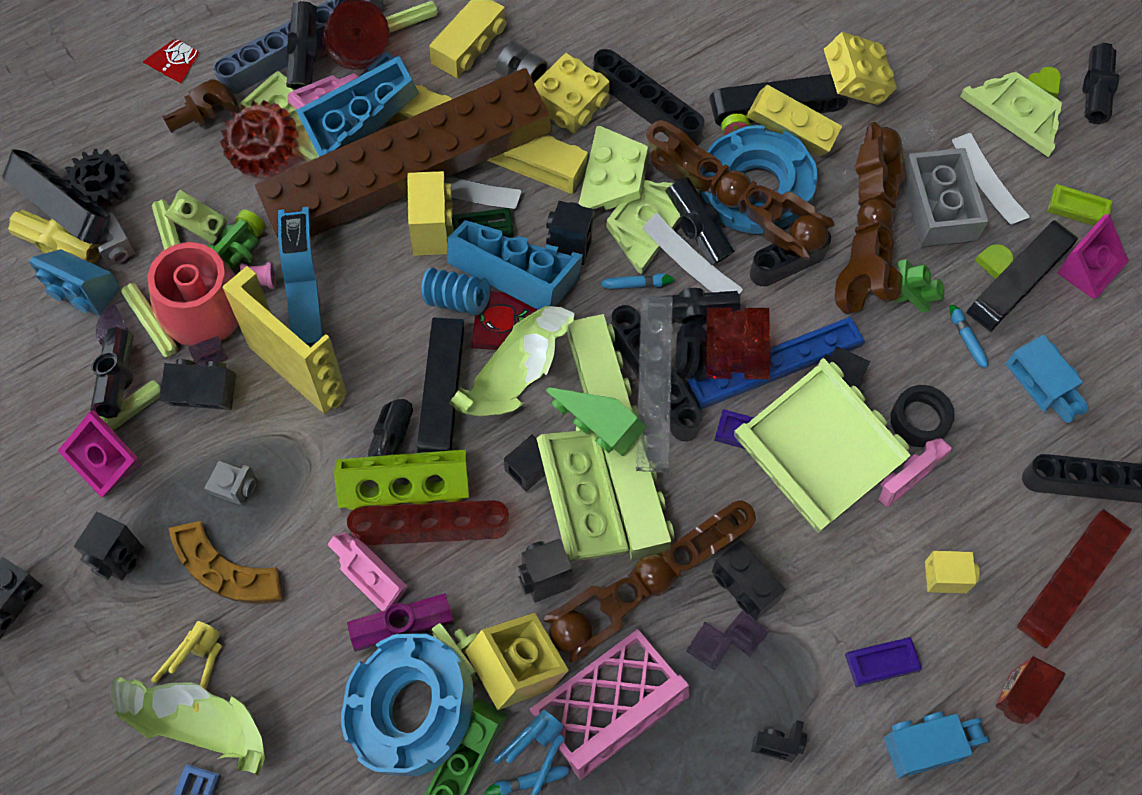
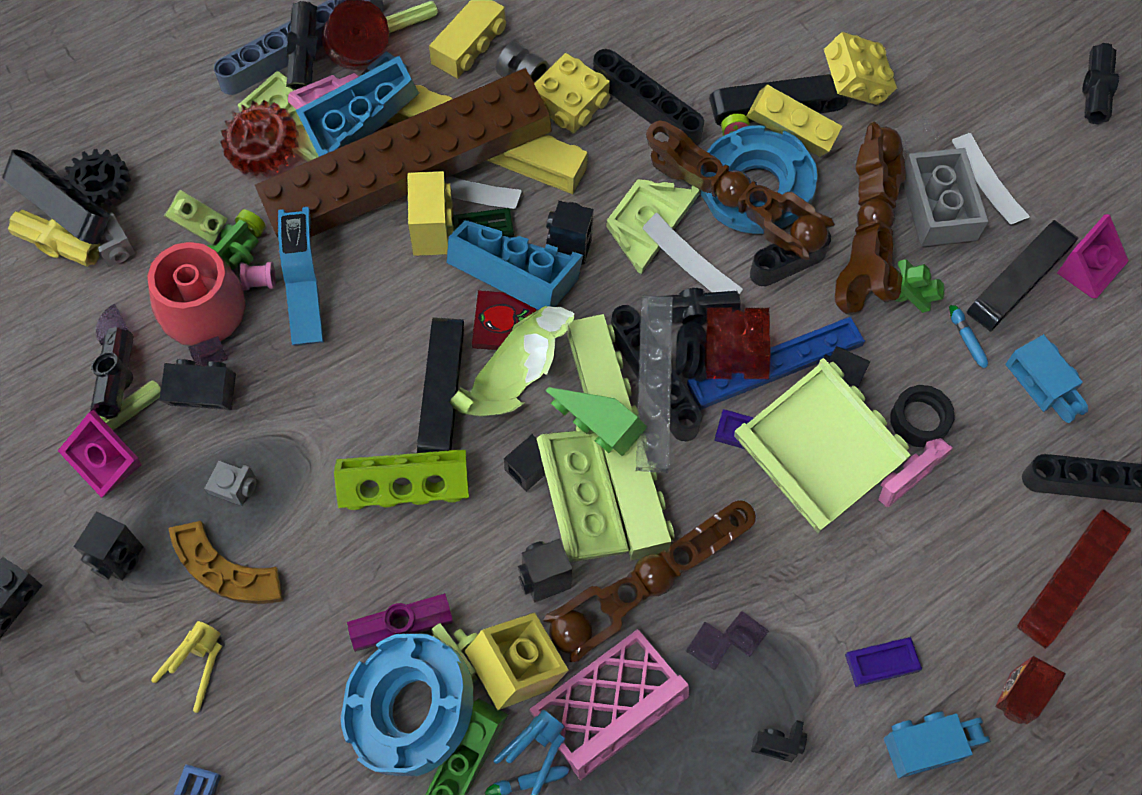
(75, 280): dark azure slope -> none
(145, 315): yellowish green axle -> none
(165, 226): yellowish green axle -> none
(170, 713): yellowish green animal -> none
(173, 60): red sticker -> none
(200, 102): reddish brown piece -> none
(307, 369): light yellow panel -> none
(367, 571): bright pink hinge -> none
(390, 428): black arm -> none
(415, 514): clear red beam -> none
(455, 291): dark azure piece -> none
(613, 170): yellowish green wing -> none
(656, 280): dark azure piece -> none
(699, 221): black piece -> none
(747, 580): black brick -> none
(951, 572): light yellow brick -> none
(995, 259): lime tile -> none
(1019, 108): yellowish green wing -> none
(1047, 79): lime tile -> none
(1078, 205): lime tile -> none

